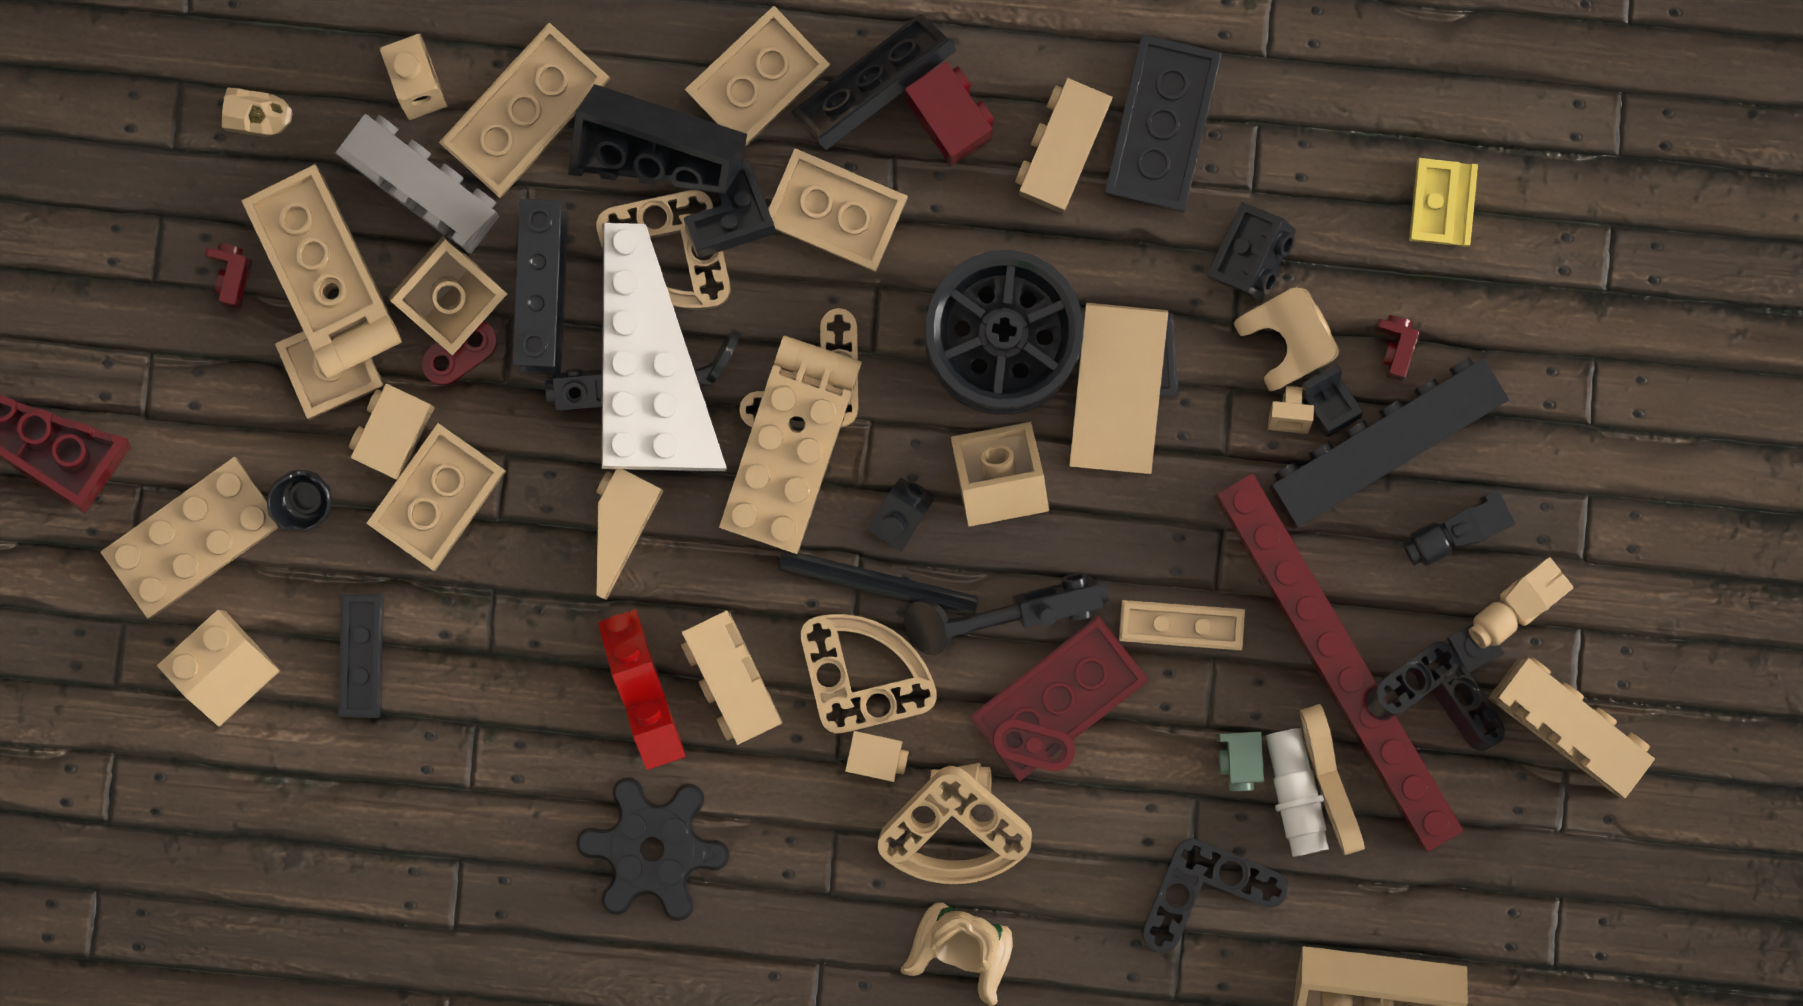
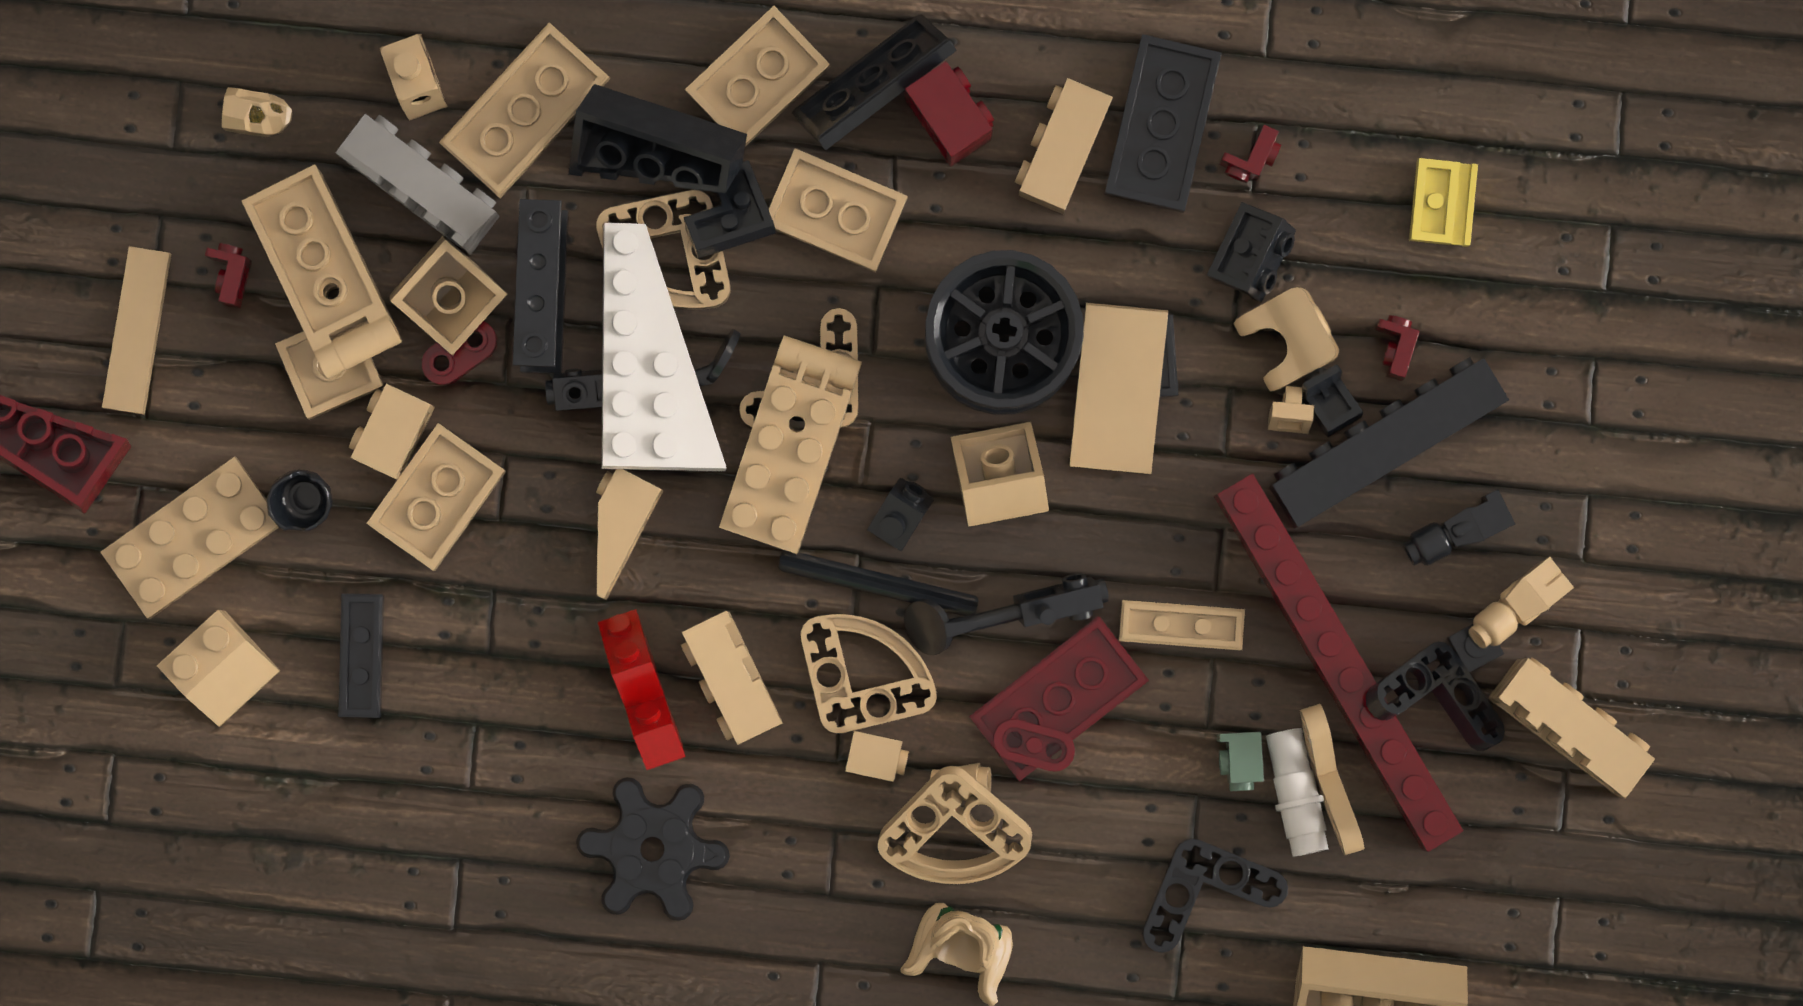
(136, 330): none -> tan tile
(1263, 152): none -> dark red bracket

